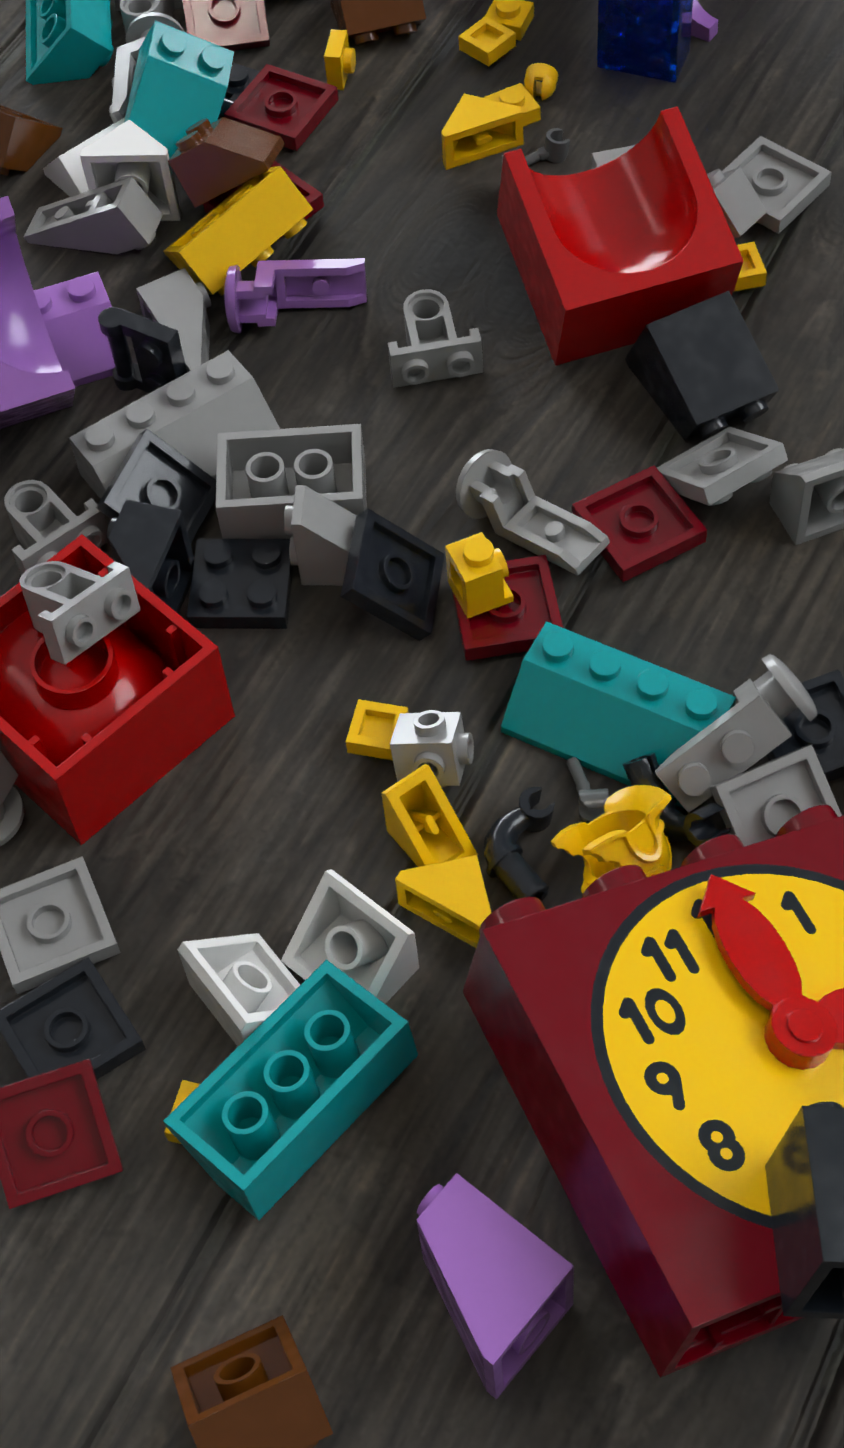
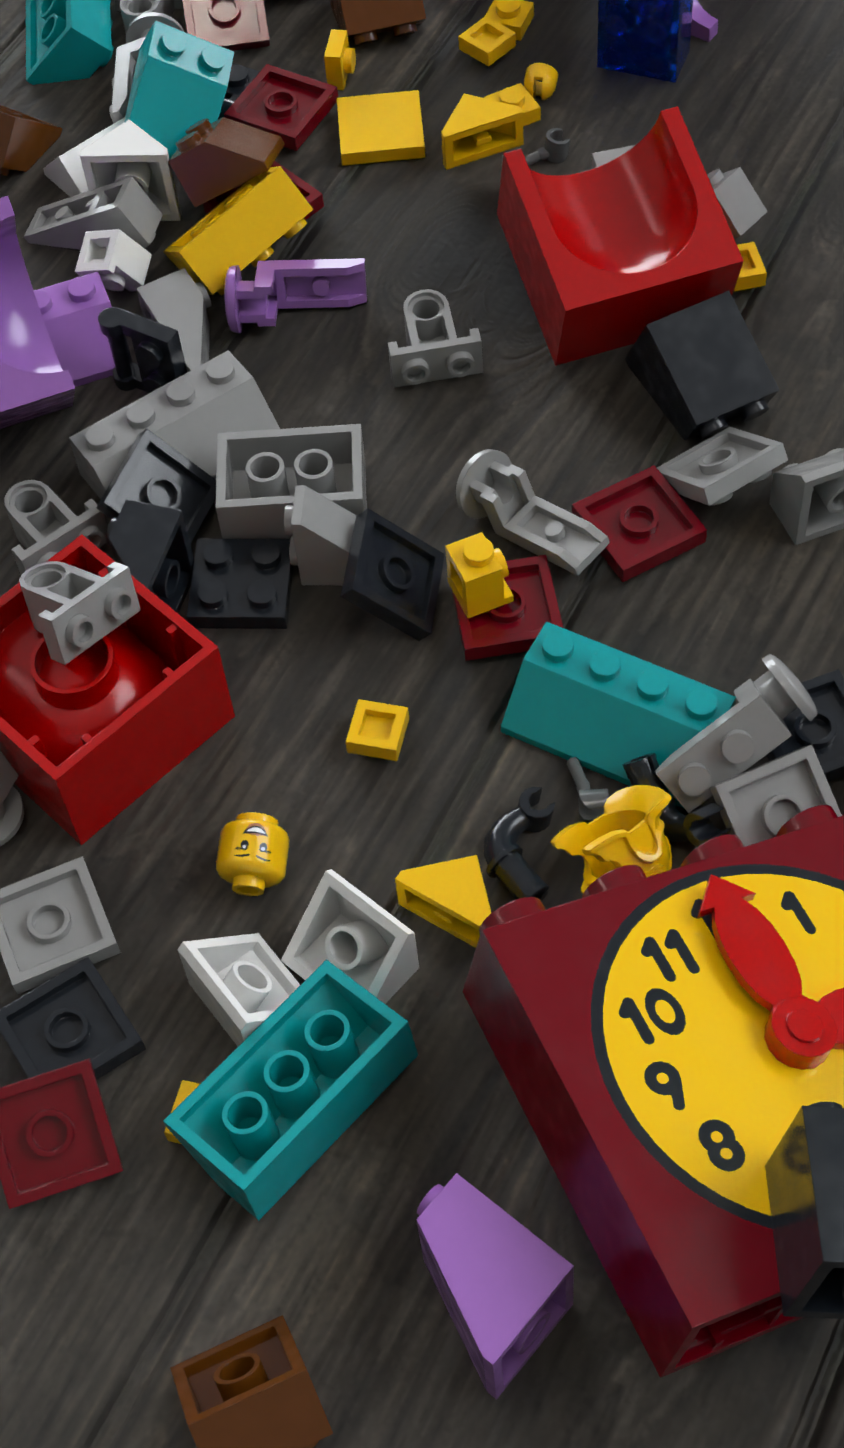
(116, 258): none -> white brick
(252, 853): none -> yellow head
(380, 127): none -> yellow tile
(424, 820): yellow slope -> none
(432, 740): light grey brick -> none
(781, 180): light grey plate -> none

